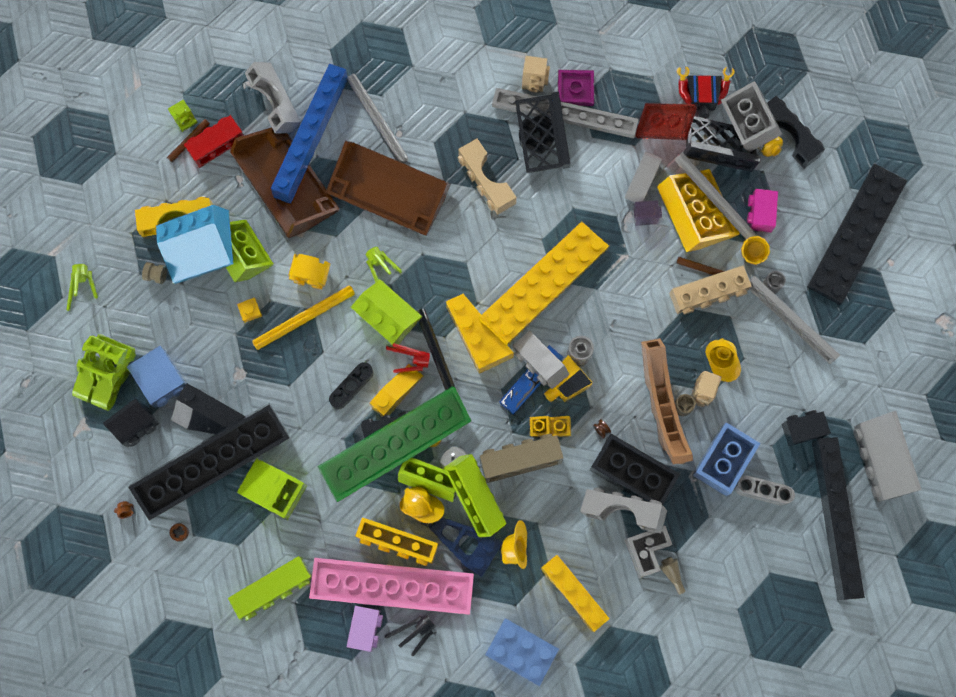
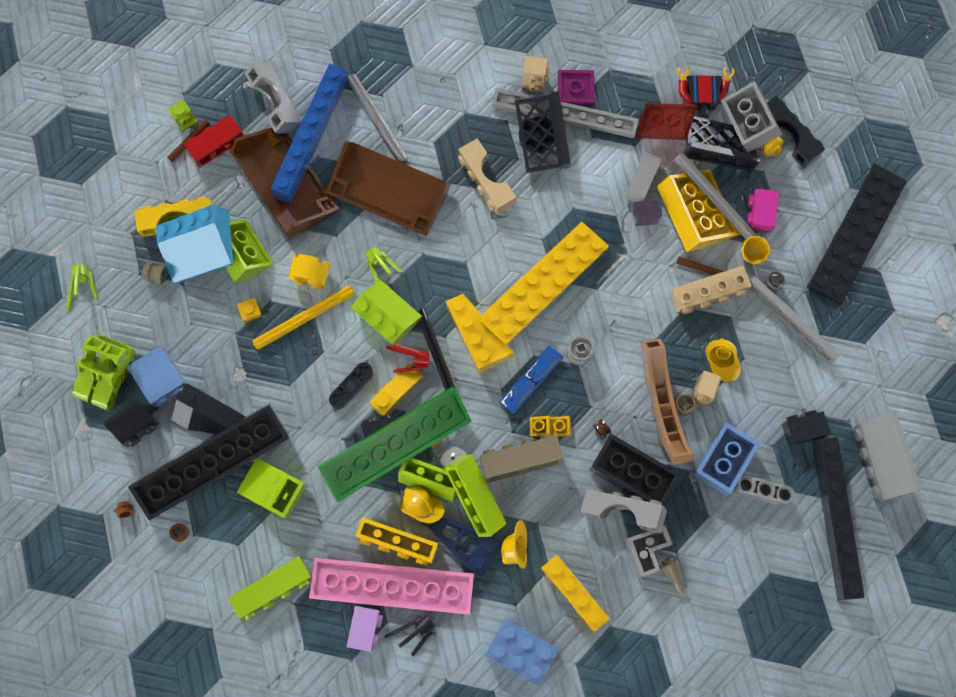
(540, 360): light grey brick -> none
(572, 385): torso -> none

